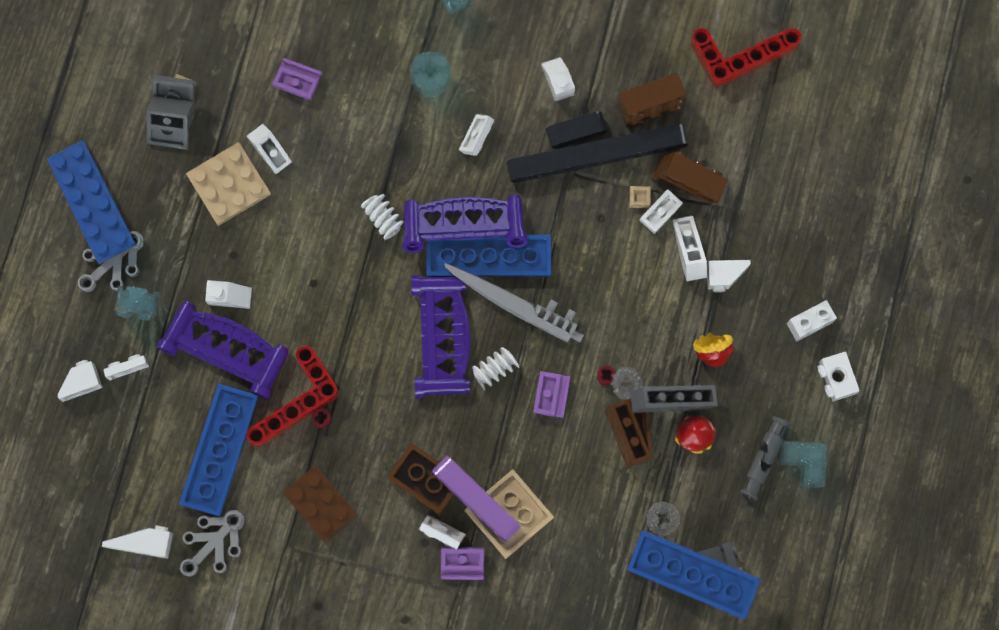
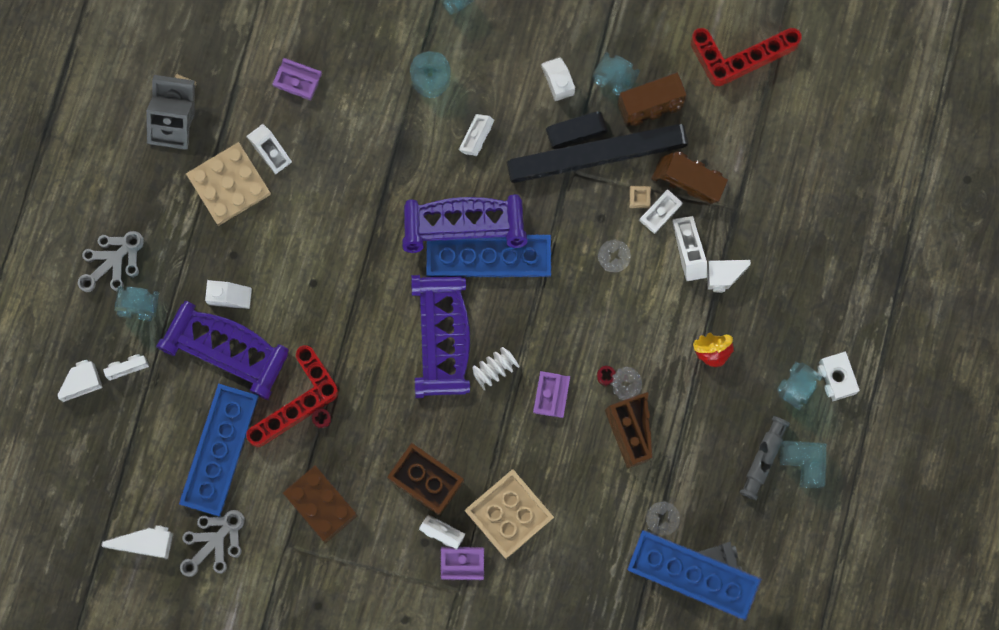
(91, 202): blue plate -> none
(382, 216): white piece -> none
(476, 499): medium lavender beam -> none
(539, 316): light grey piece -> none
(615, 73): none -> clear light blue brick
(615, 265): none -> clear gear
(673, 398): dark grey brick -> none
(695, 434): red hair -> none
(799, 385): none -> clear light blue brick
(811, 320): white brick -> none

